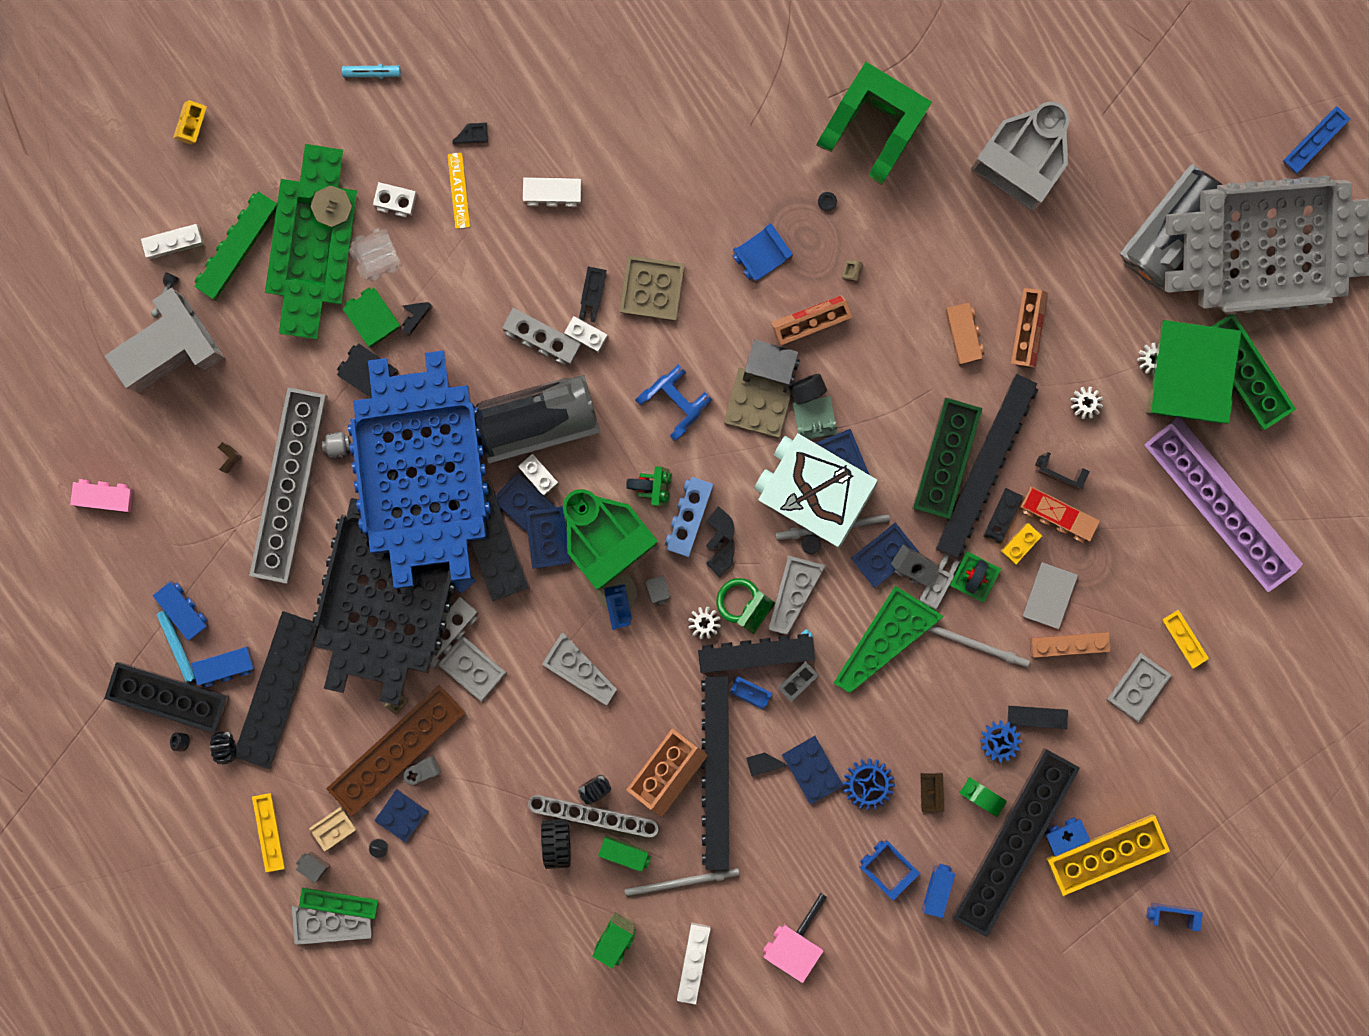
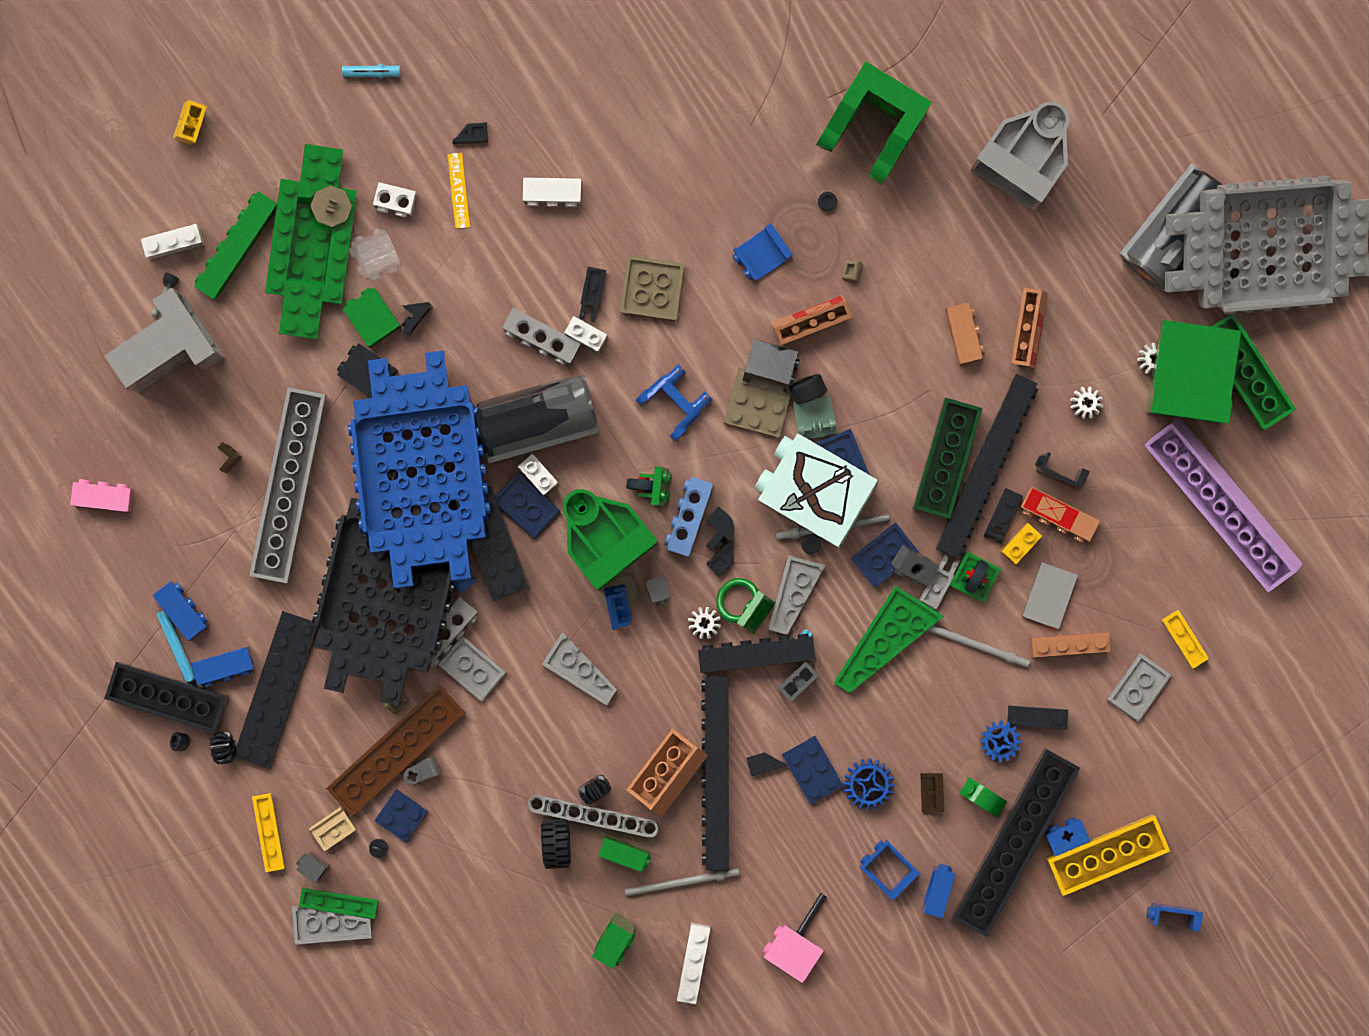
(336, 444): light grey head -> none
(547, 537): dark blue plate -> none
(750, 692): blue hinge -> none
(1316, 140): blue plate -> none

